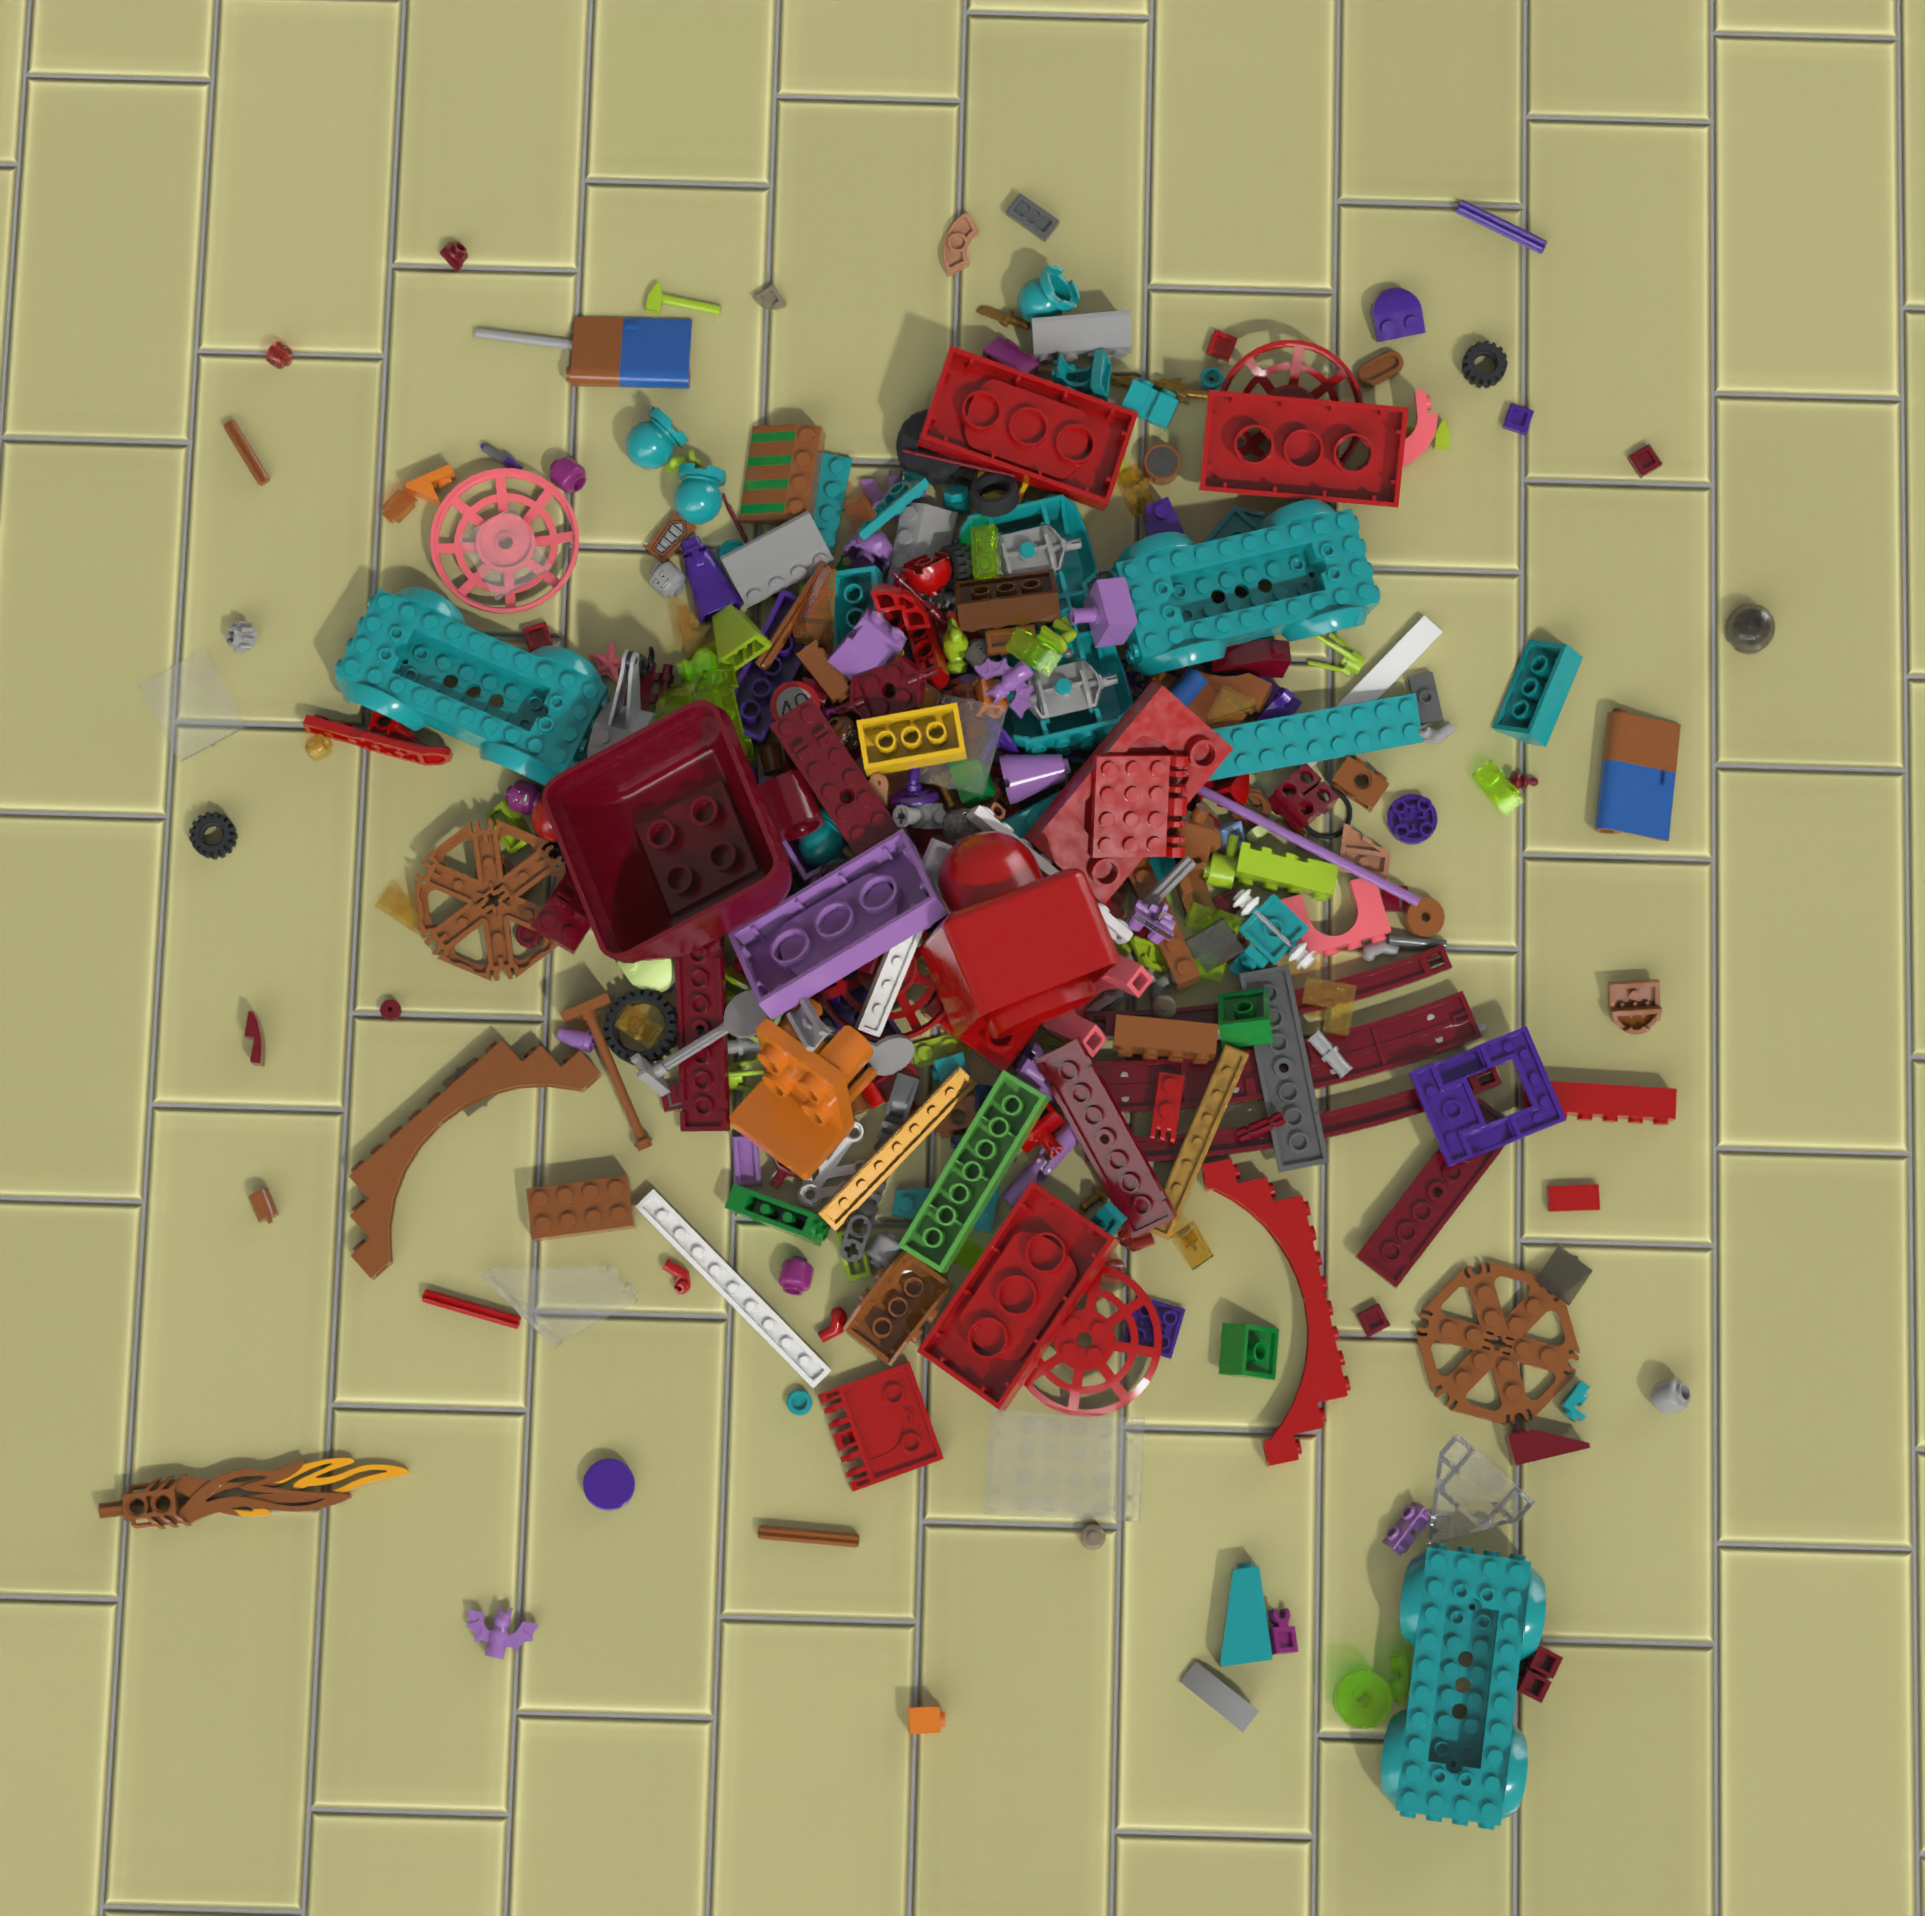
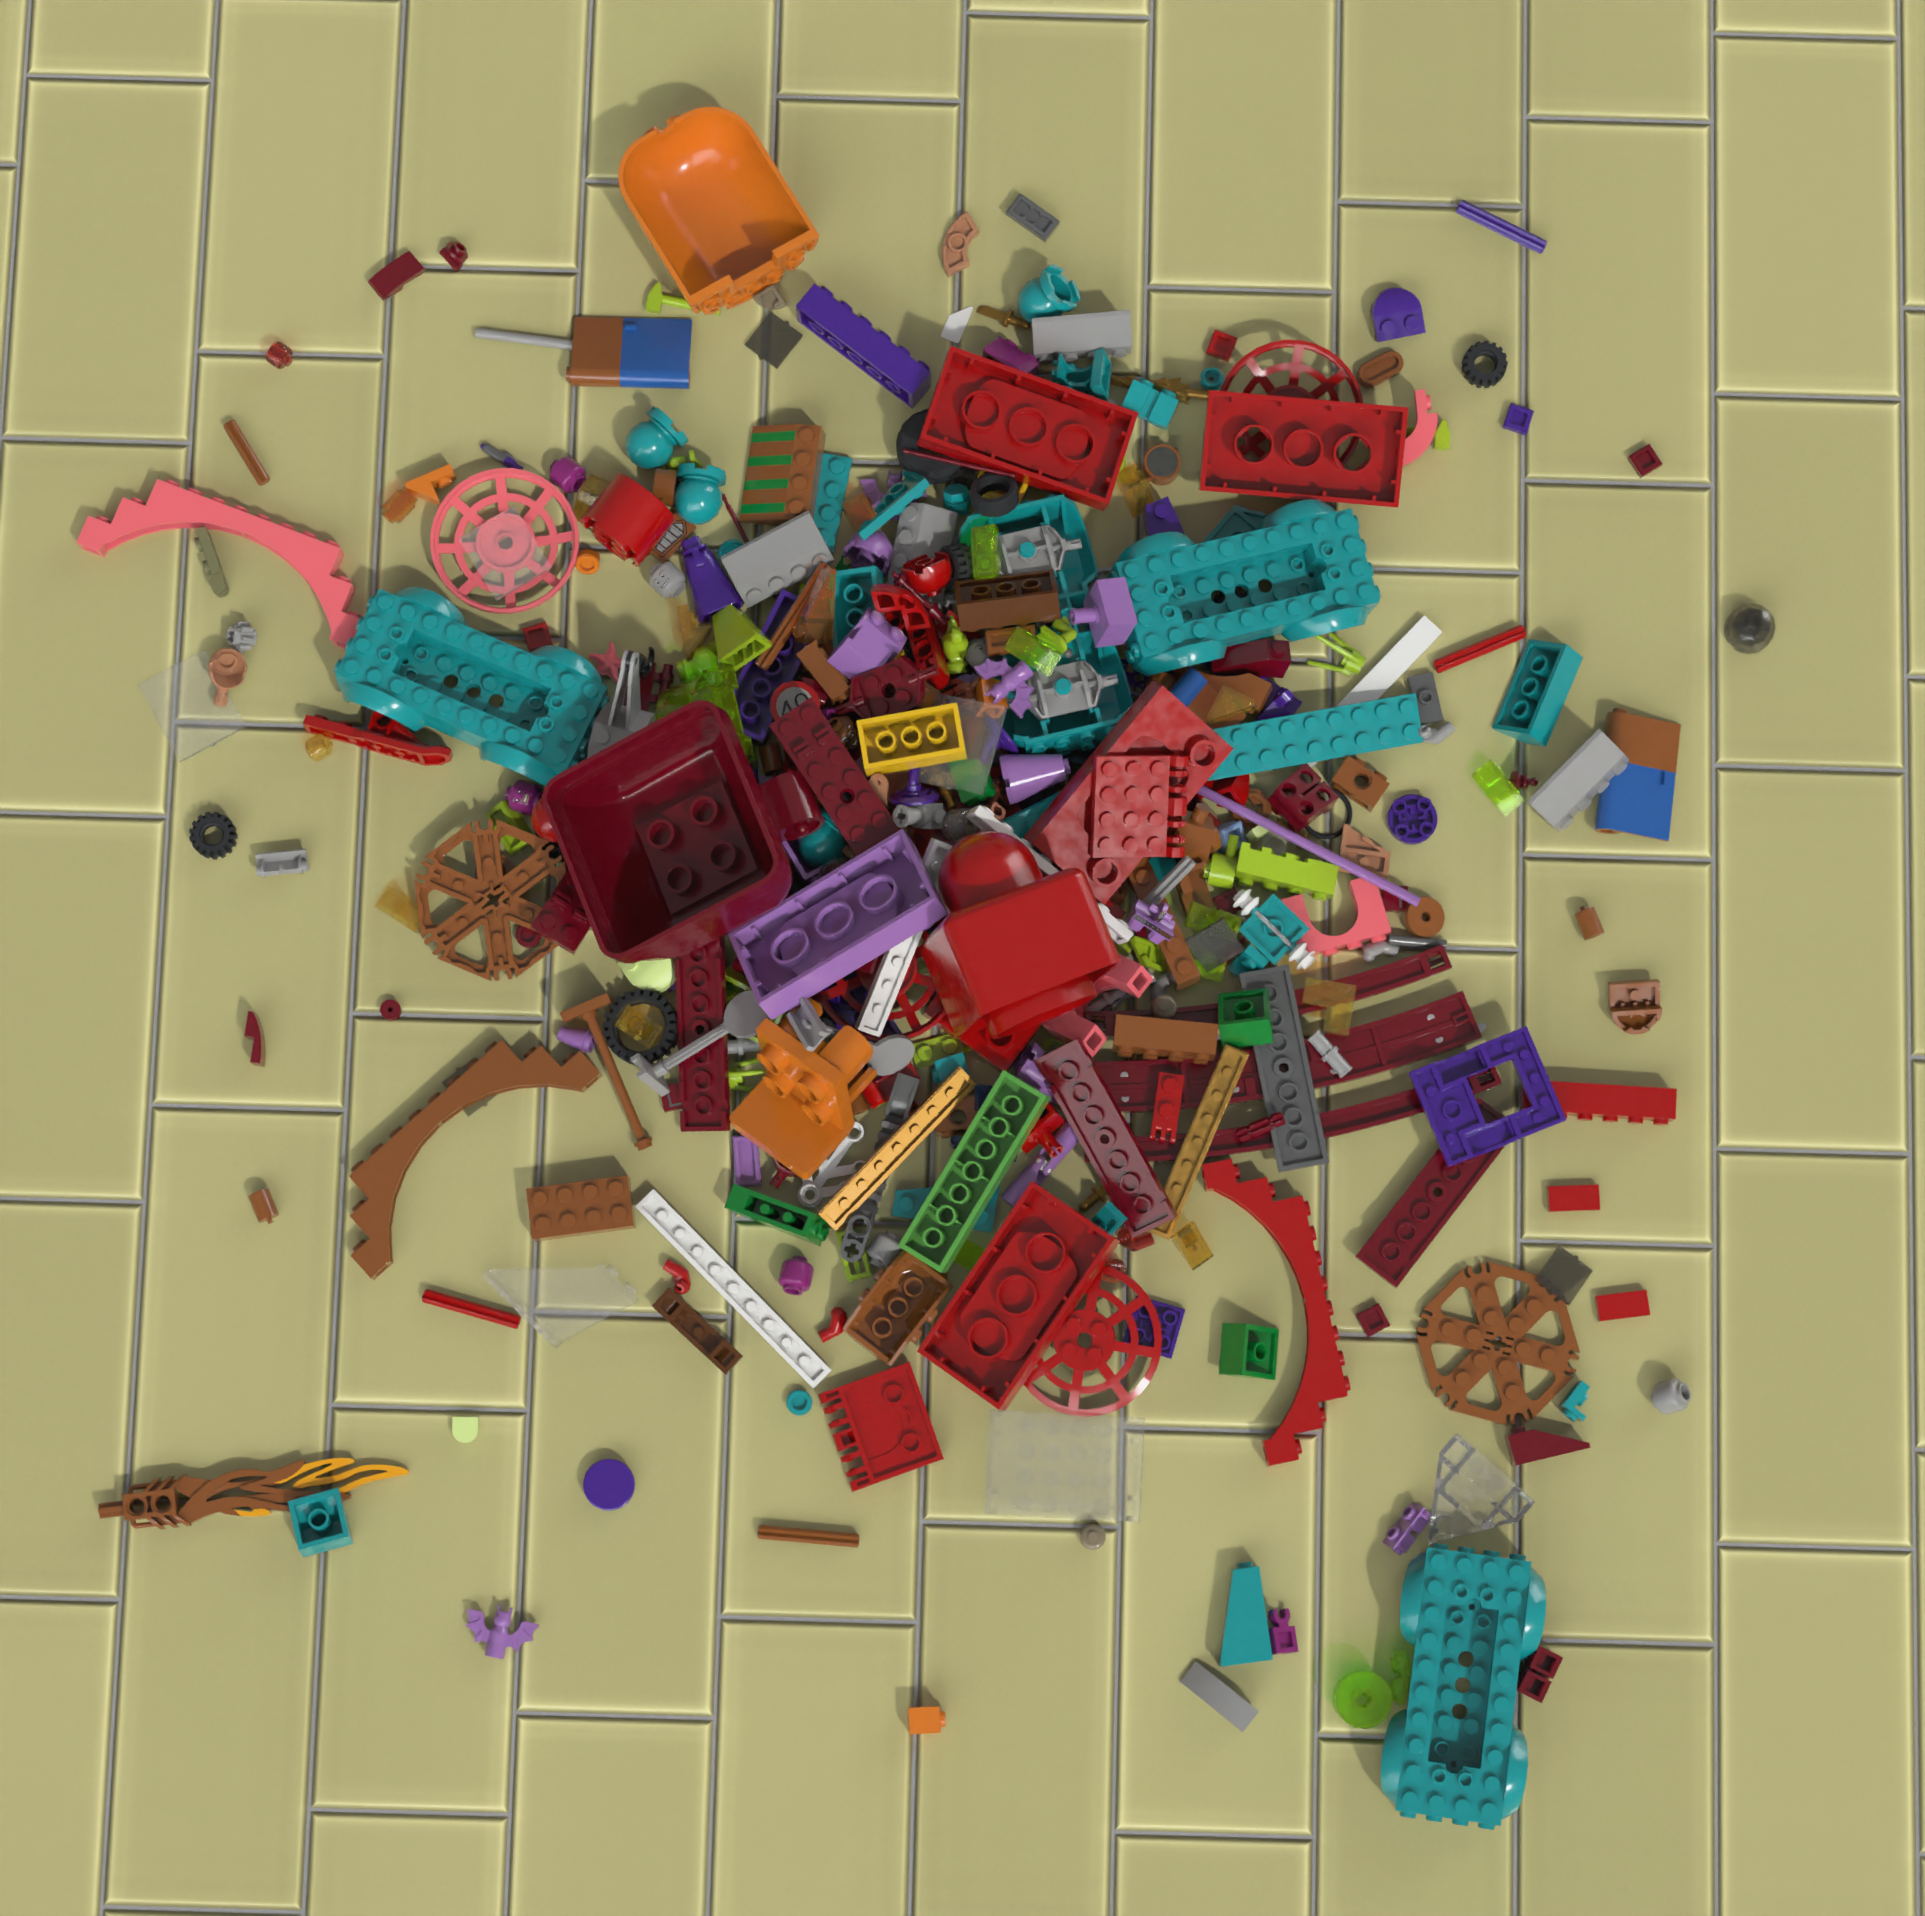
(178, 508): none -> coral arch
(212, 563): none -> olive hinge
(226, 671): none -> nougat hair
(282, 862): none -> light grey hinge
(320, 1522): none -> teal slope
(396, 274): none -> dark red slope
(465, 1428): none -> yellowish green tile
(587, 561): none -> orange tile
(588, 494): none -> clear yellow slope
(628, 519): none -> red brick
(665, 485): none -> dark orange piece
(697, 1331): none -> reddish brown slope
(714, 207): none -> orange cylinder
(773, 340): none -> clear smoke piece
(864, 345): none -> dark purple brick
(956, 324): none -> white sticker
(1274, 842): none -> clear plate
(1479, 648): none -> red axle
(1579, 781): none -> light grey slope
(1589, 923): none -> dark orange piece
(1622, 1305): none -> red tile

